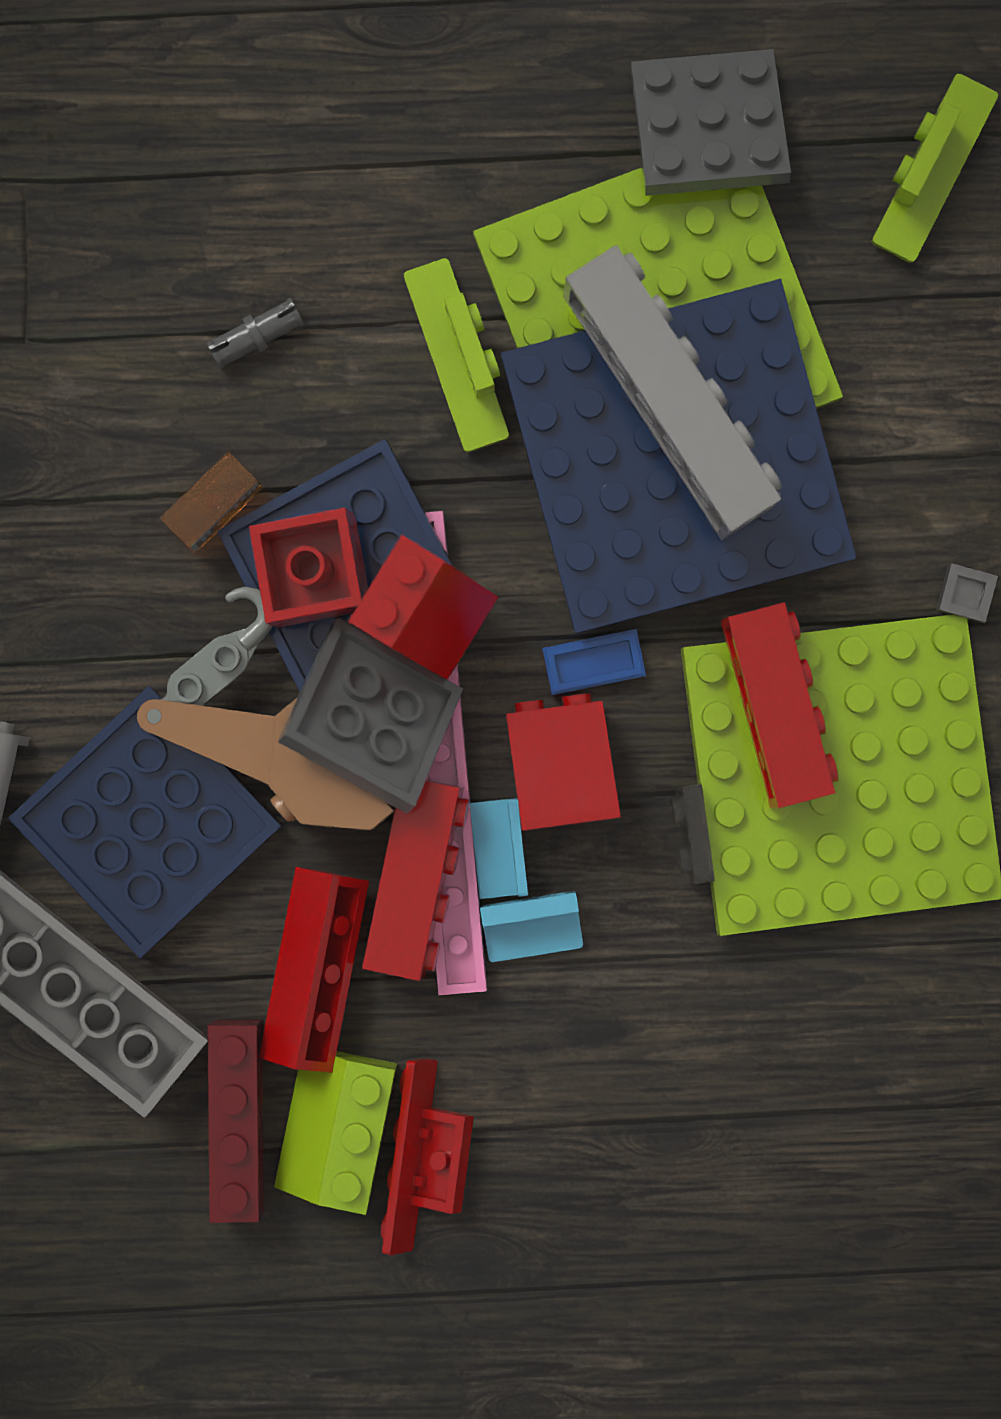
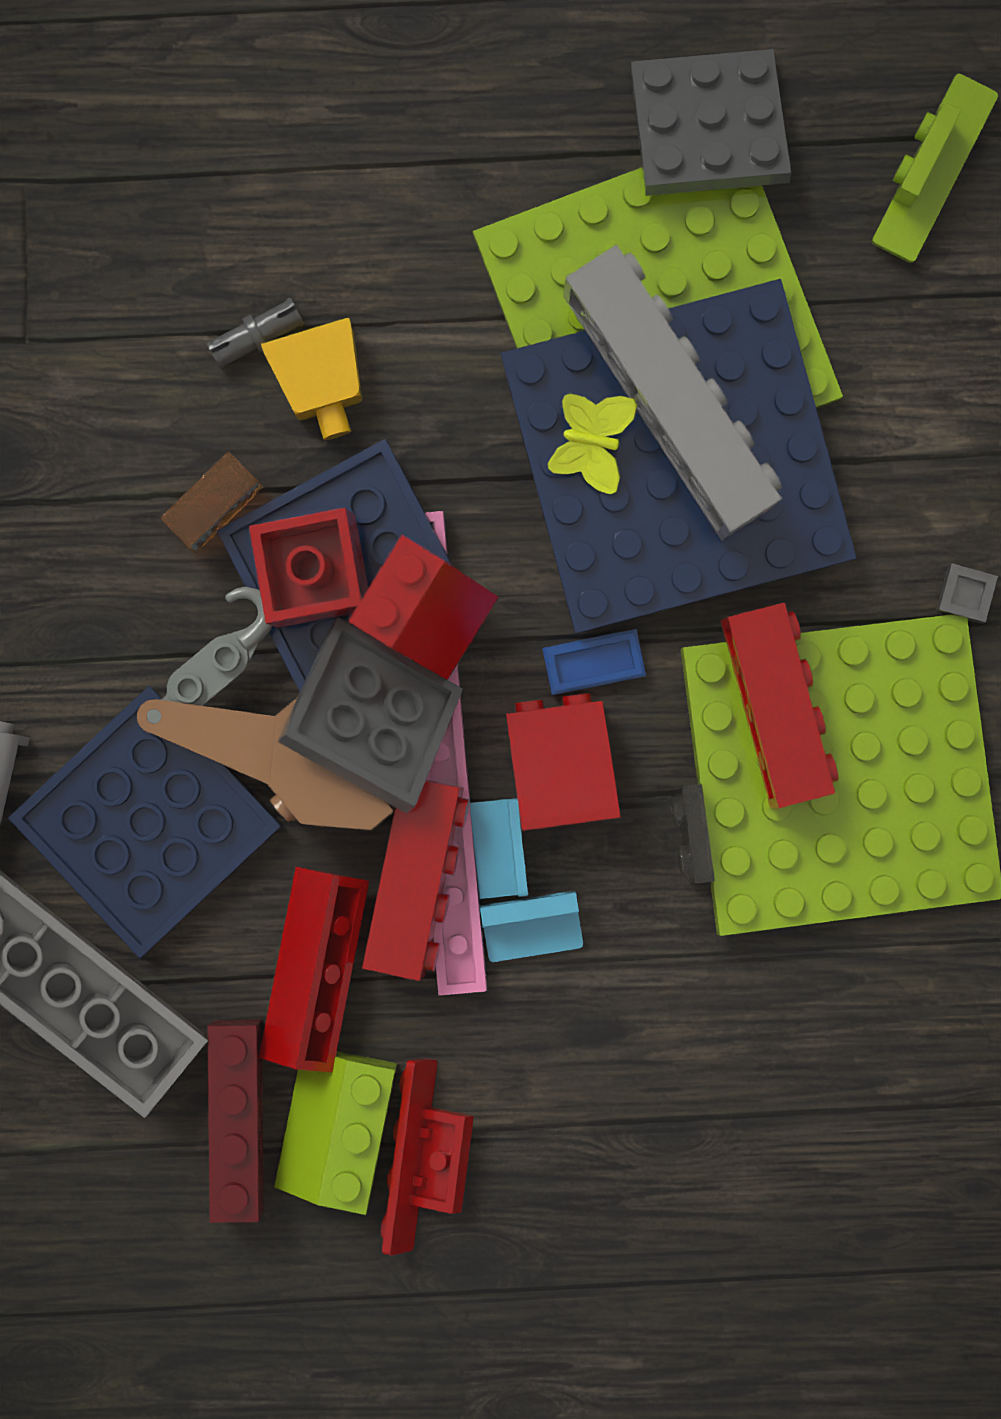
(318, 374): none -> yellow torso
(457, 354): lime bracket -> none
(588, 439): none -> neon yellow piece

